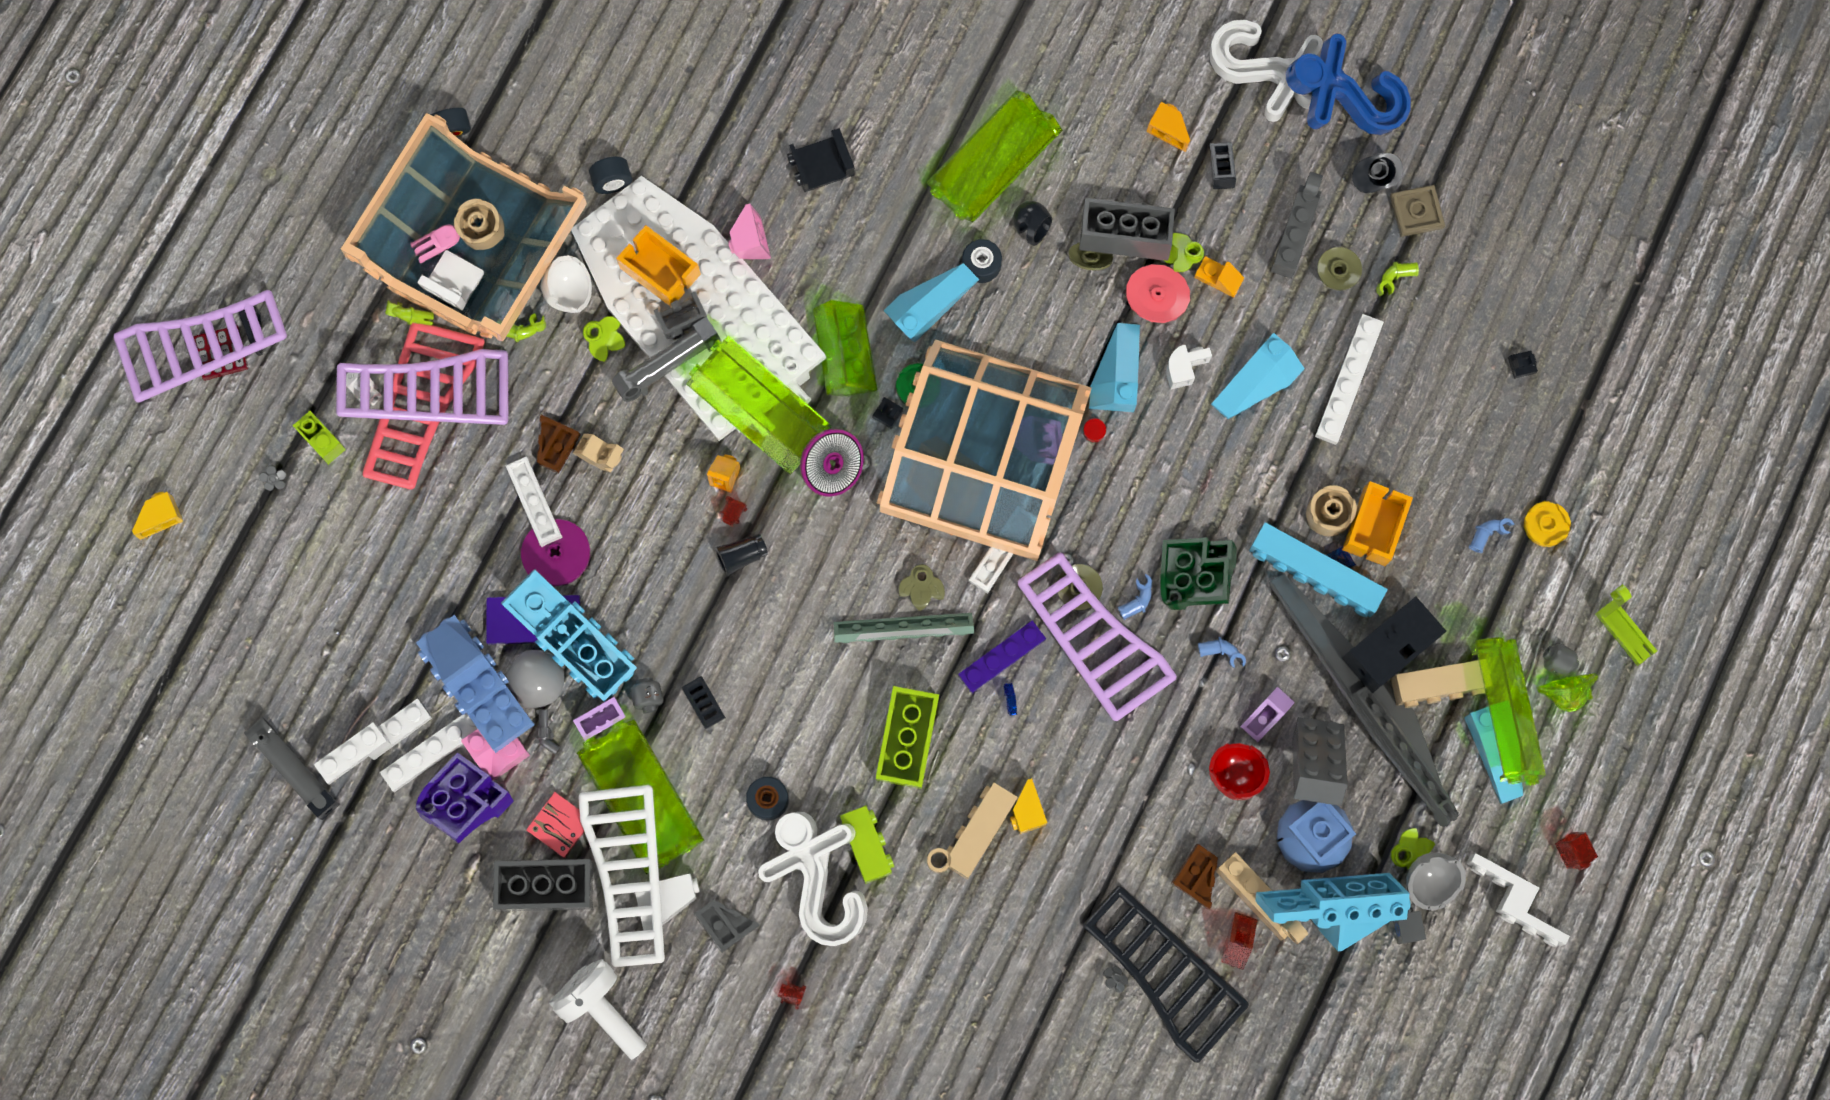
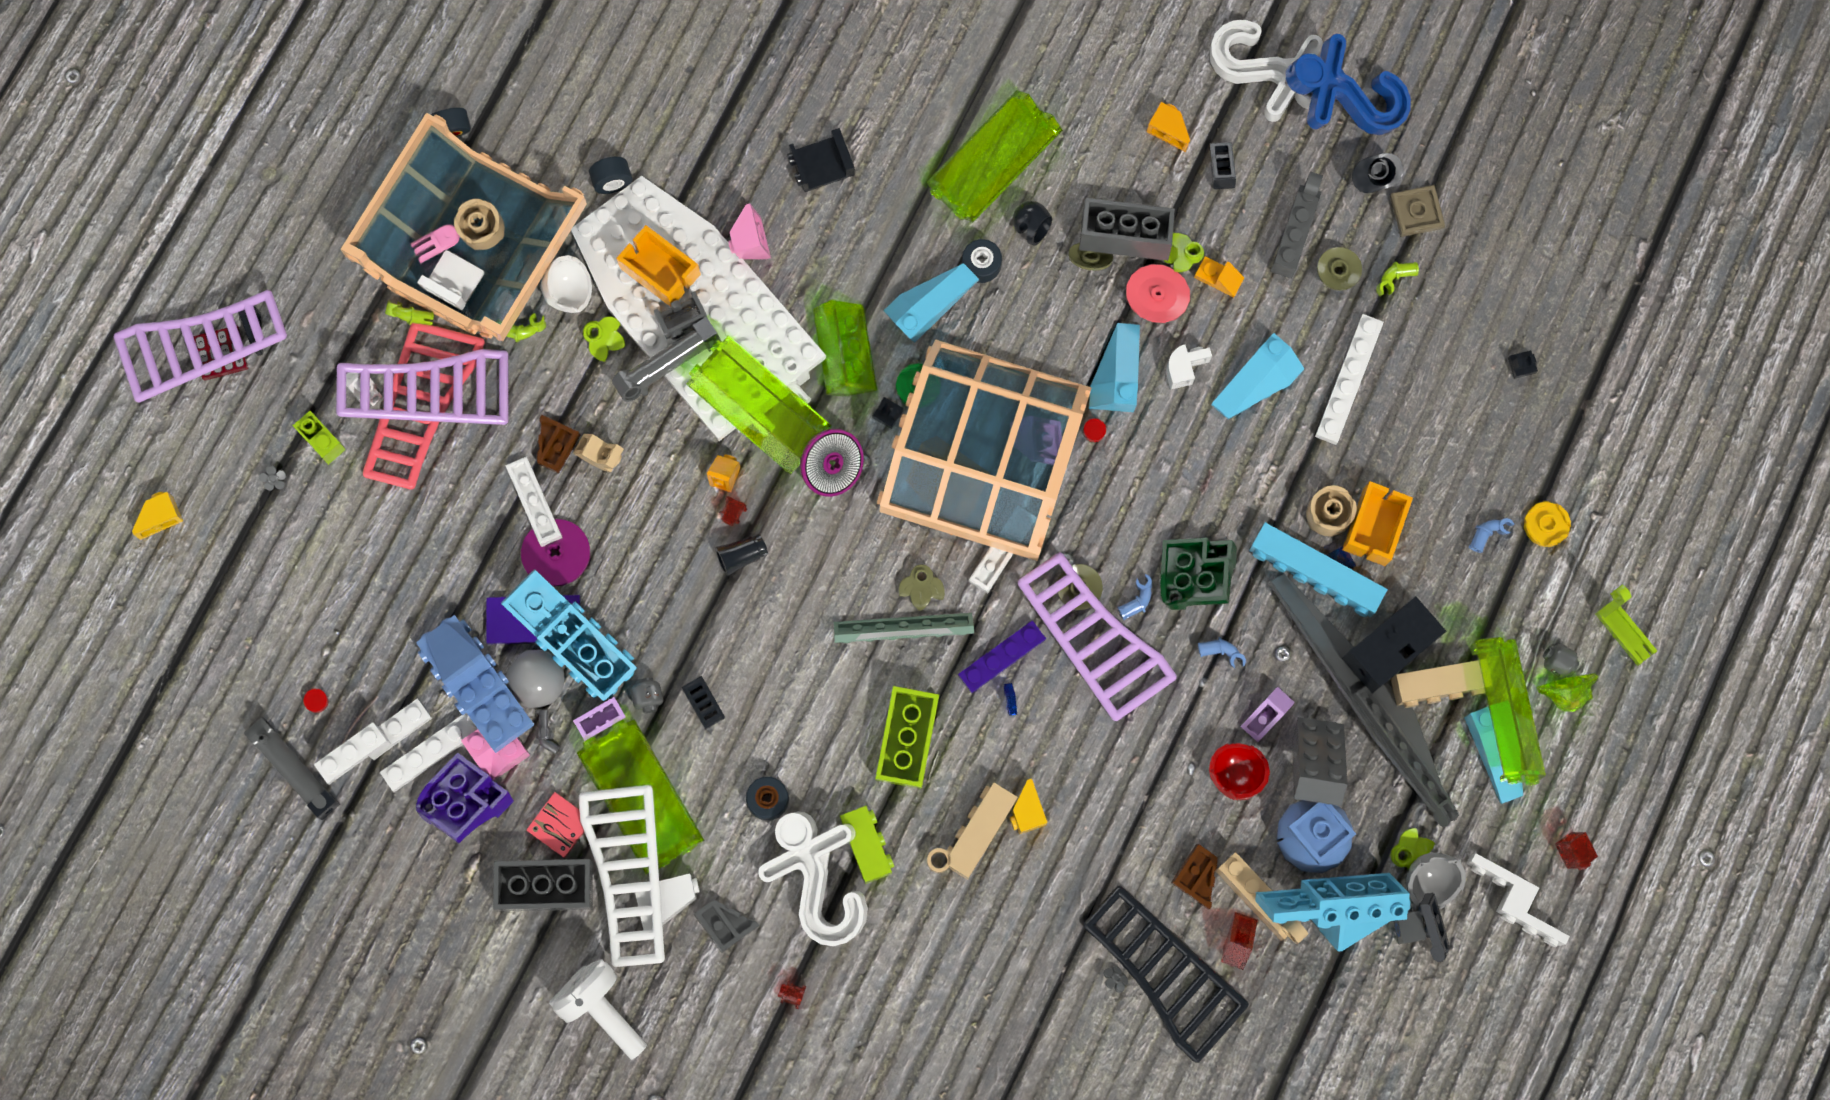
(316, 700): none -> red tile
(1434, 927): none -> black hinge

